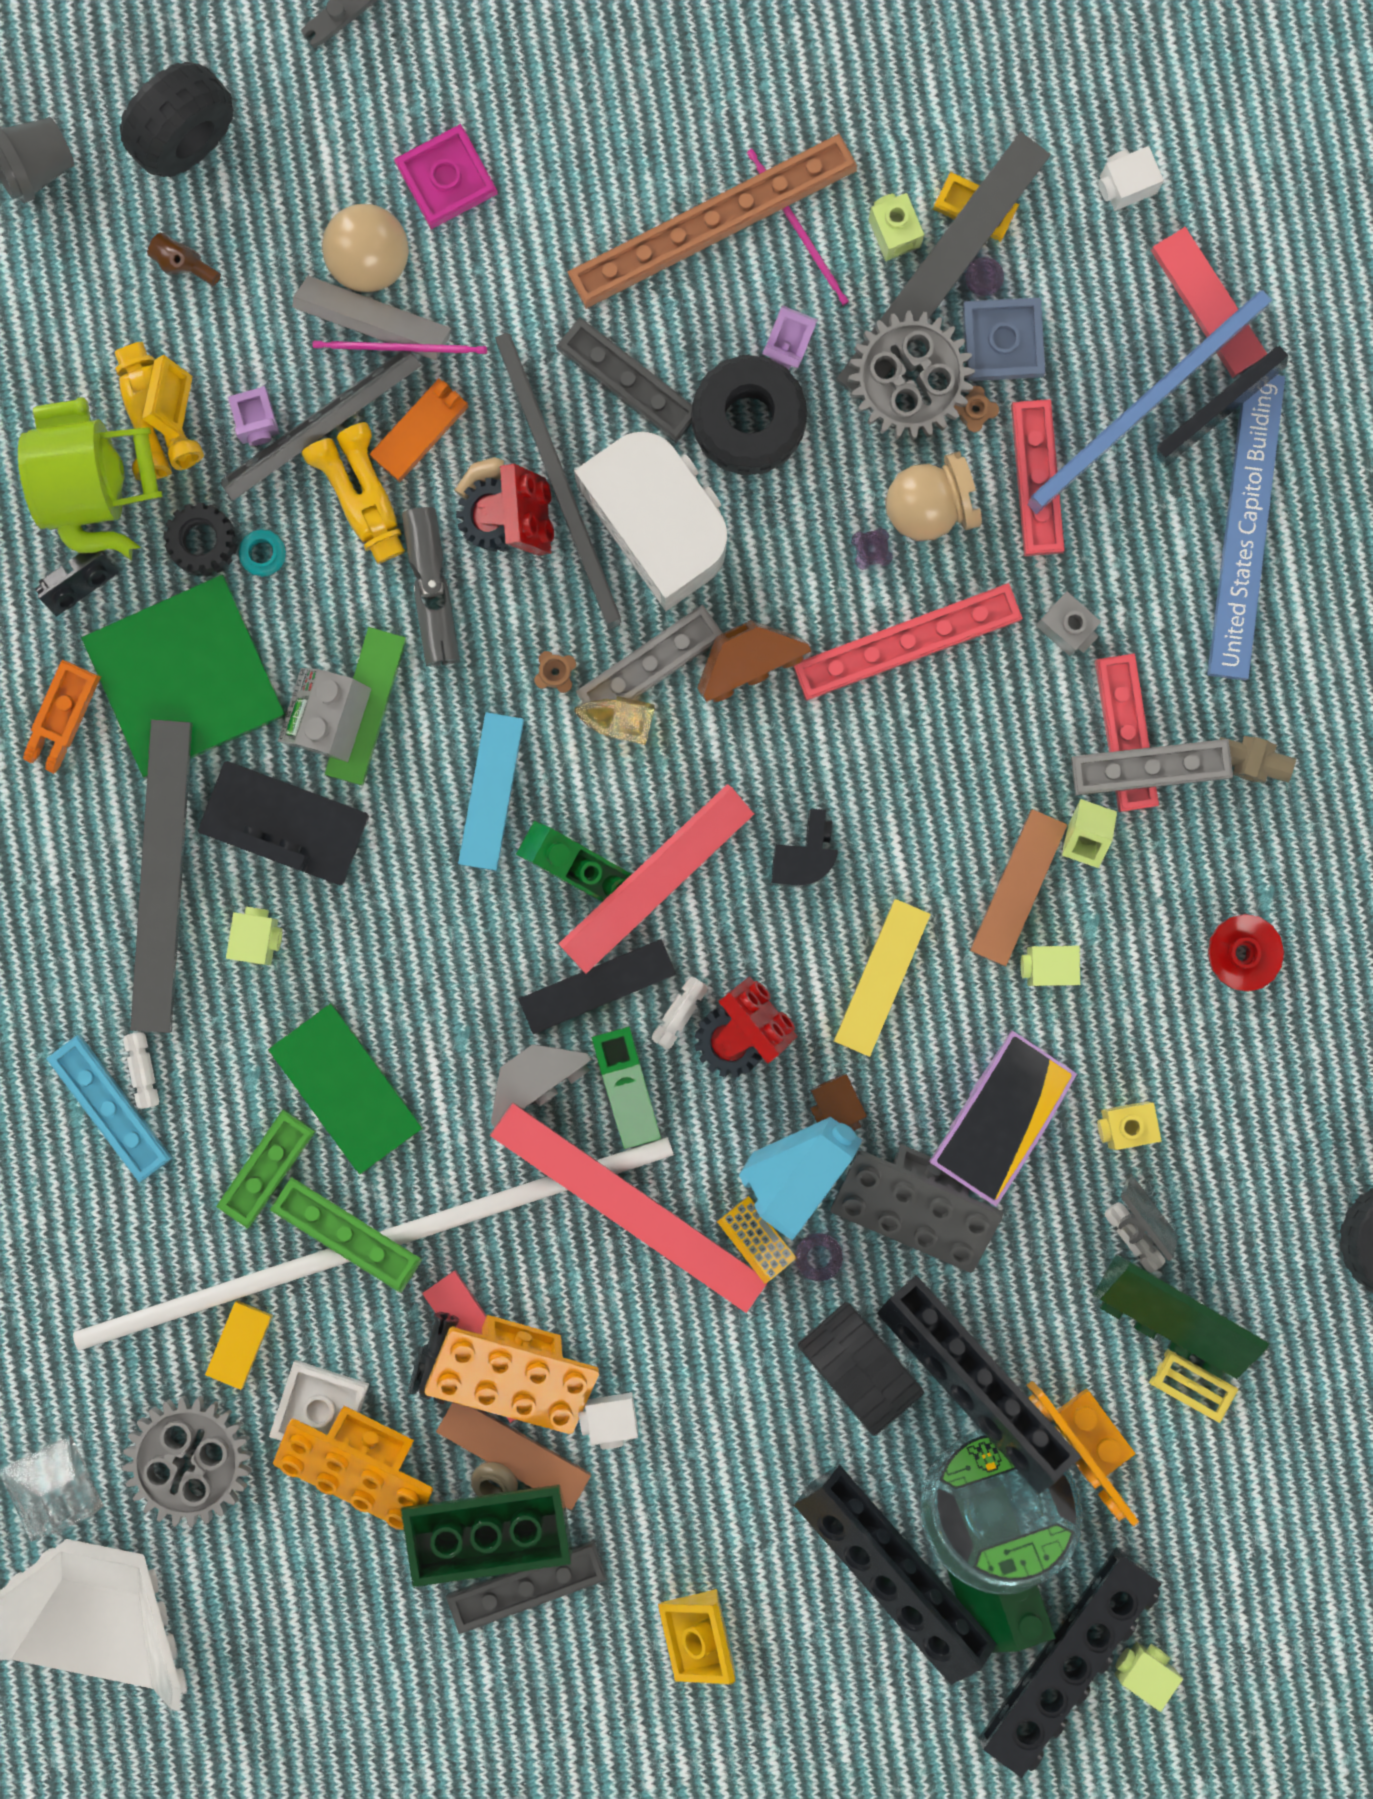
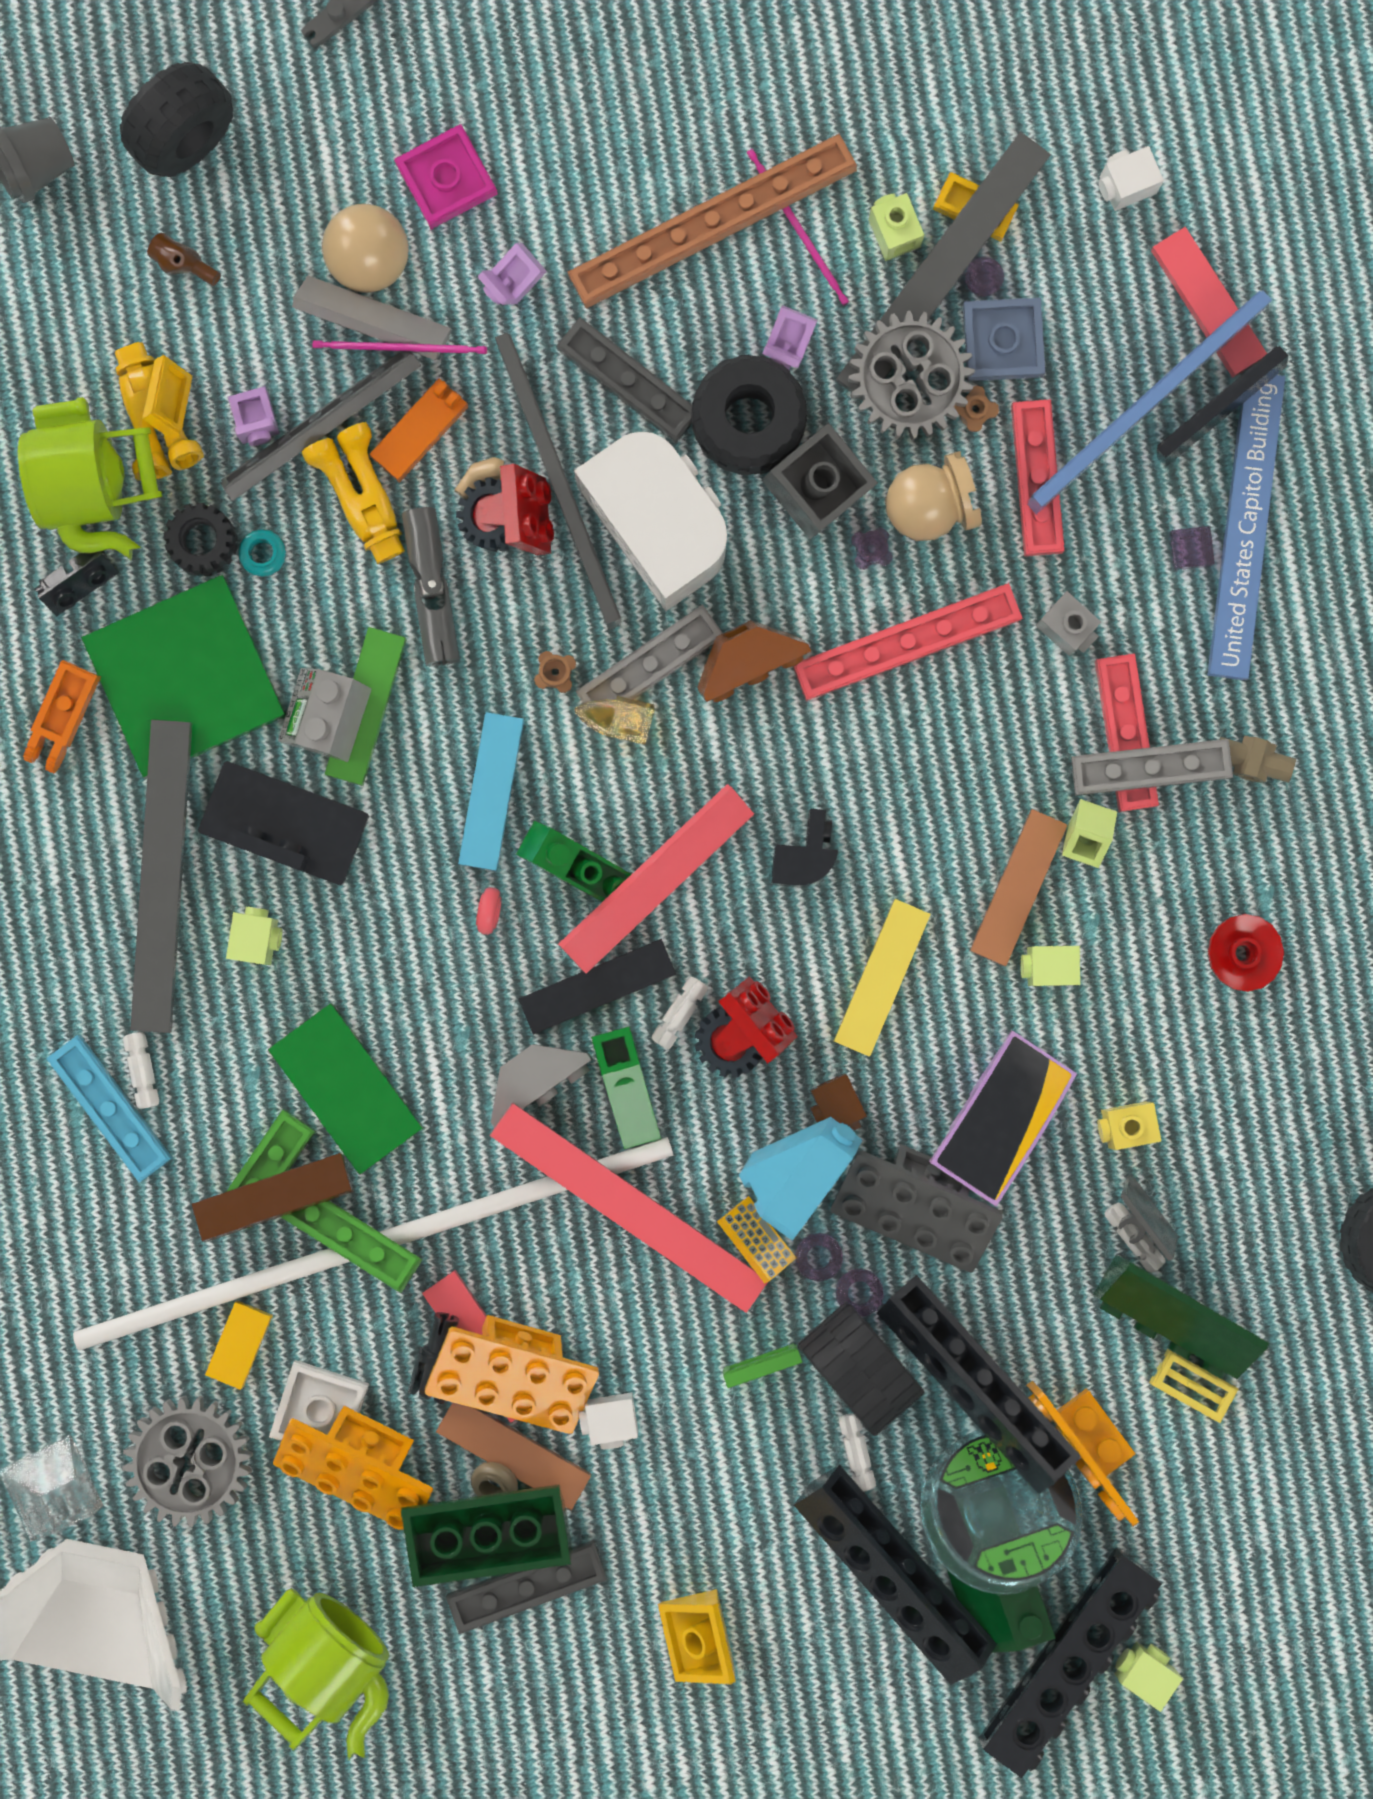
(272, 1197): none -> reddish brown tile
(322, 1663): none -> lime piece
(488, 910): none -> coral piece
(512, 276): none -> lavender bracket
(761, 1365): none -> bright green tile
(819, 481): none -> dark grey brick
(857, 1451): none -> white axle
(868, 1277): none -> clear purple piece
(1192, 548): none -> clear purple tile

